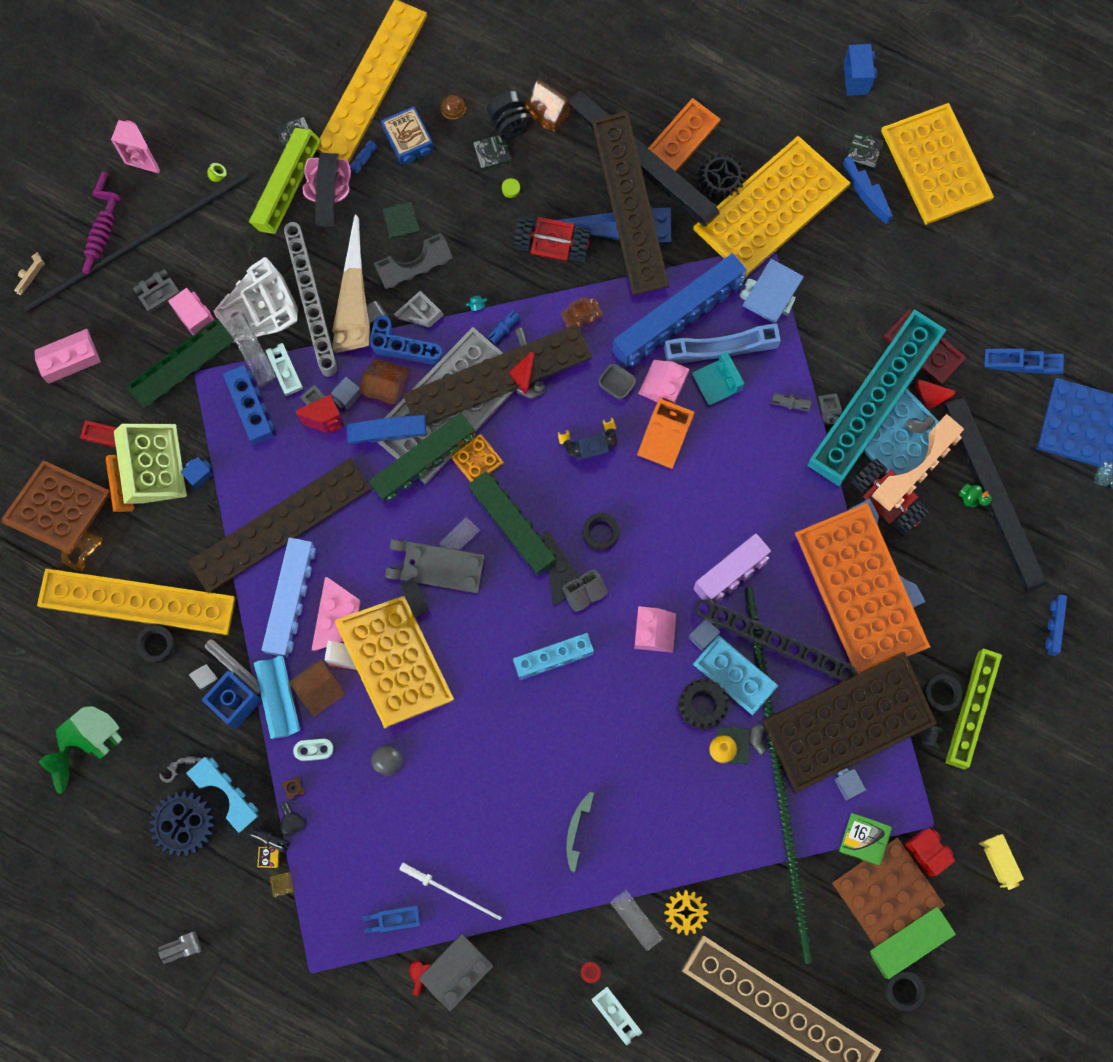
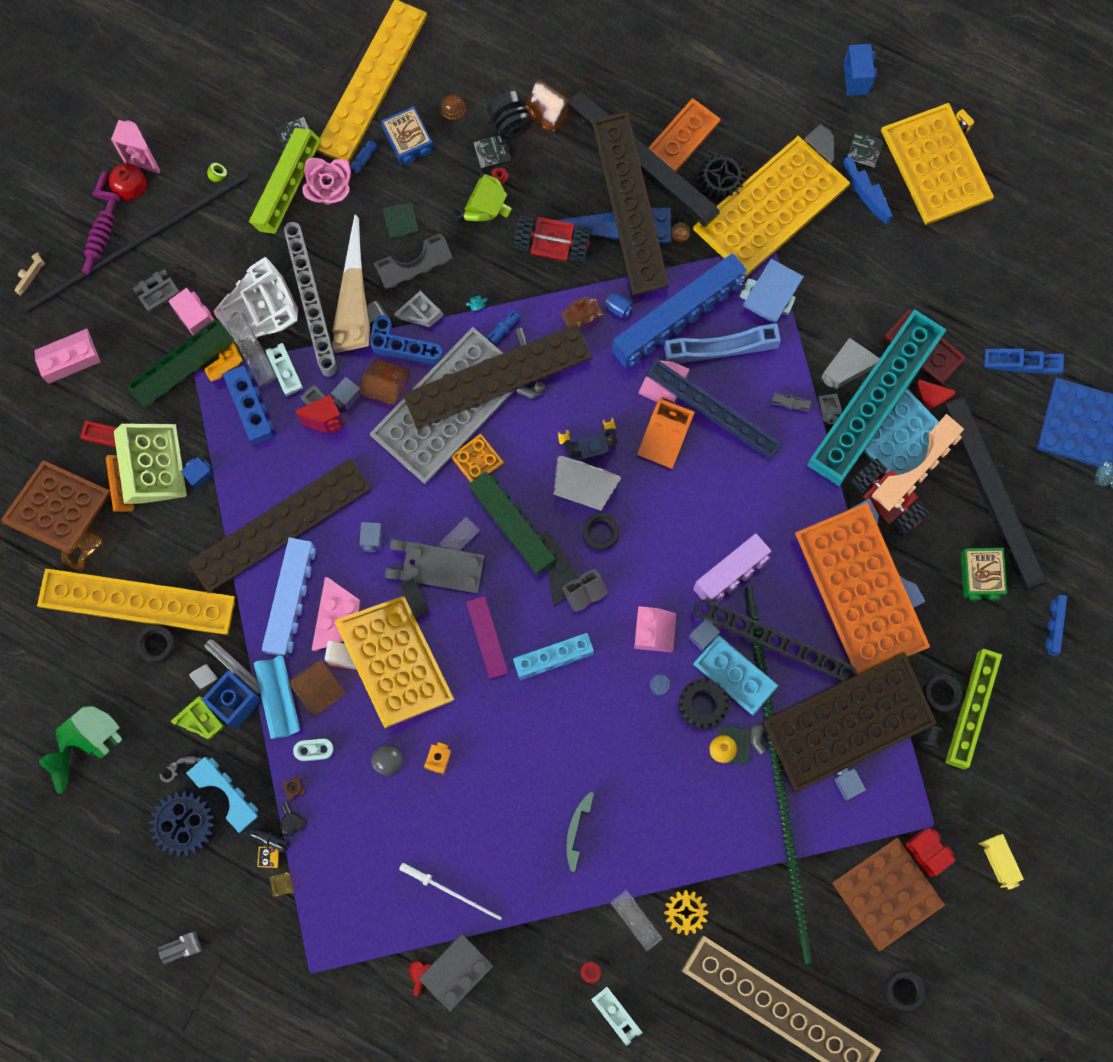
(127, 181): none -> red cylinder
(199, 719): none -> lime wing
(228, 359): none -> light orange plate
(325, 190): black slope -> none
(370, 536): none -> sand blue brick
(386, 429): blue slope -> none
(394, 919): blue hinge -> none
(422, 458): dark green brick -> none
(438, 765): none -> light orange brick
(485, 200): none -> lime torso
(487, 637): none -> magenta slope
(501, 171): none -> red plate
(511, 188): lime tile -> none
(522, 372): red slope -> none
(583, 483): none -> light grey piece
(617, 381): dark grey piece -> none
(619, 305): none -> blue brick
(659, 684): none -> clear light blue tile
(680, 232): none -> clear orange tile
(713, 409): none -> dark blue tile
(718, 380): teal bracket -> none
(822, 142): none -> dark grey slope
(849, 364): none -> light grey slope
(865, 839): slope -> none
(912, 943): bright green brick -> none
(919, 426): dark grey arm -> none
(964, 121): none -> yellow tile
(974, 493): green animal -> none
(983, 573): none -> brick

